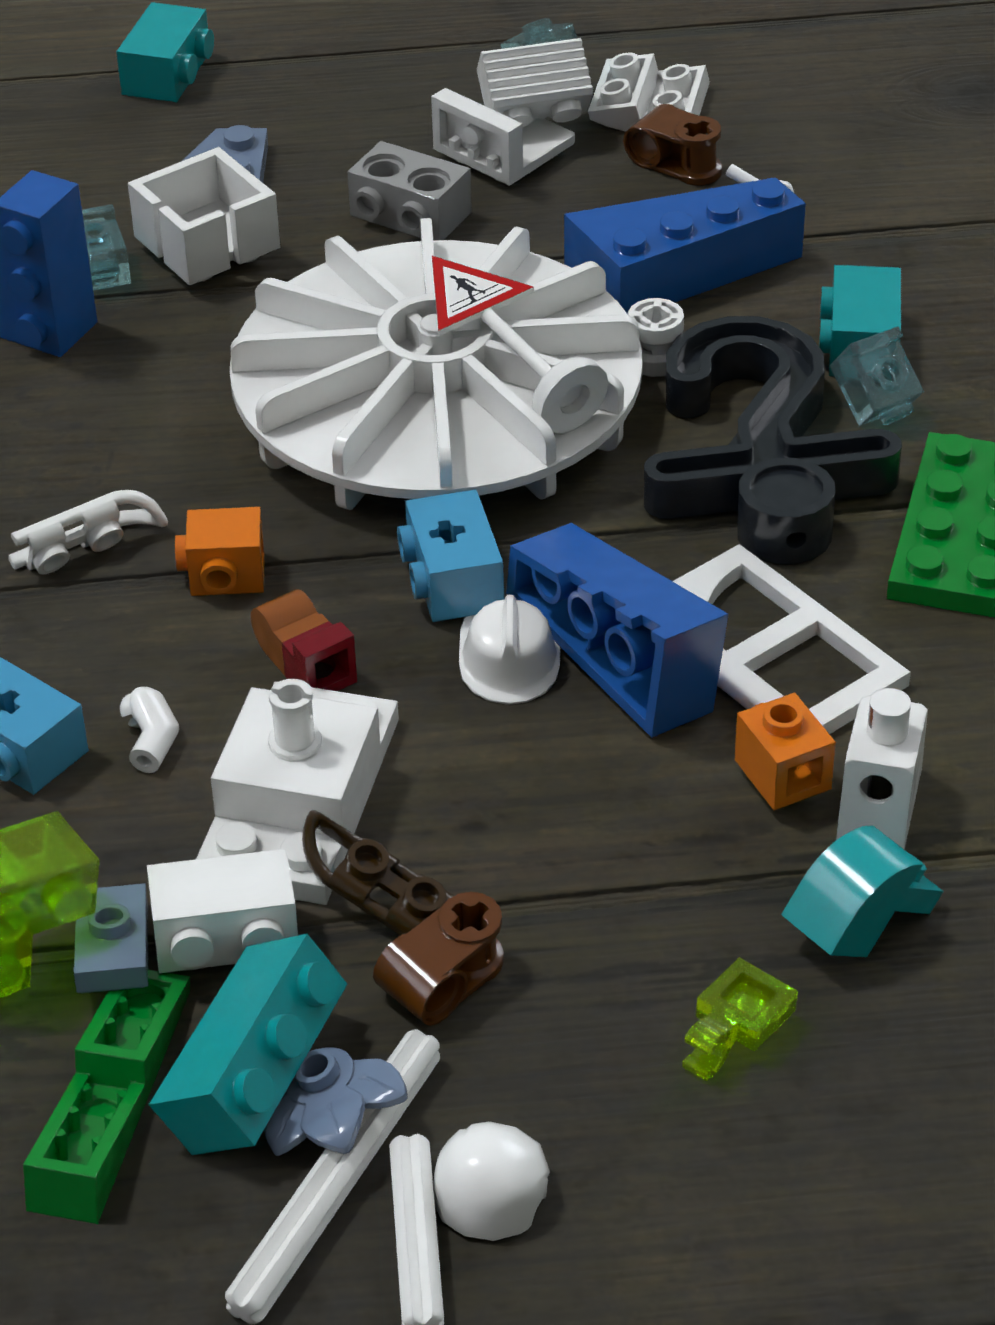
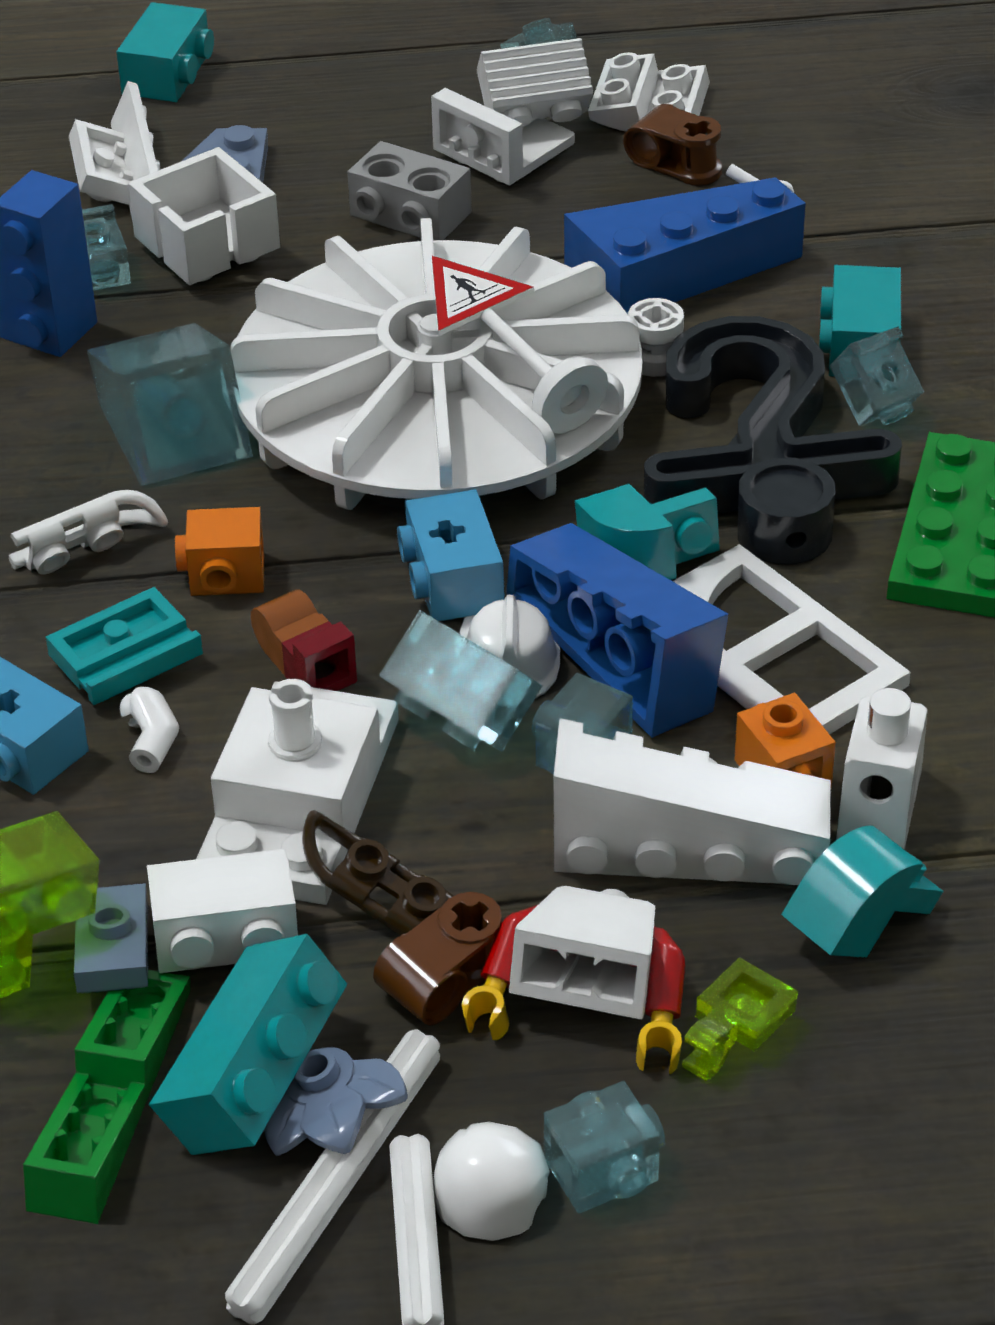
(114, 156): none -> white bracket
(124, 645): none -> teal plate
(171, 402): none -> clear light blue slope
(459, 681): none -> clear light blue brick
(584, 701): none -> clear light blue brick
(590, 955): none -> white torso
(603, 1146): none -> clear light blue brick
(653, 533): none -> teal brick
(681, 814): none -> white wedge

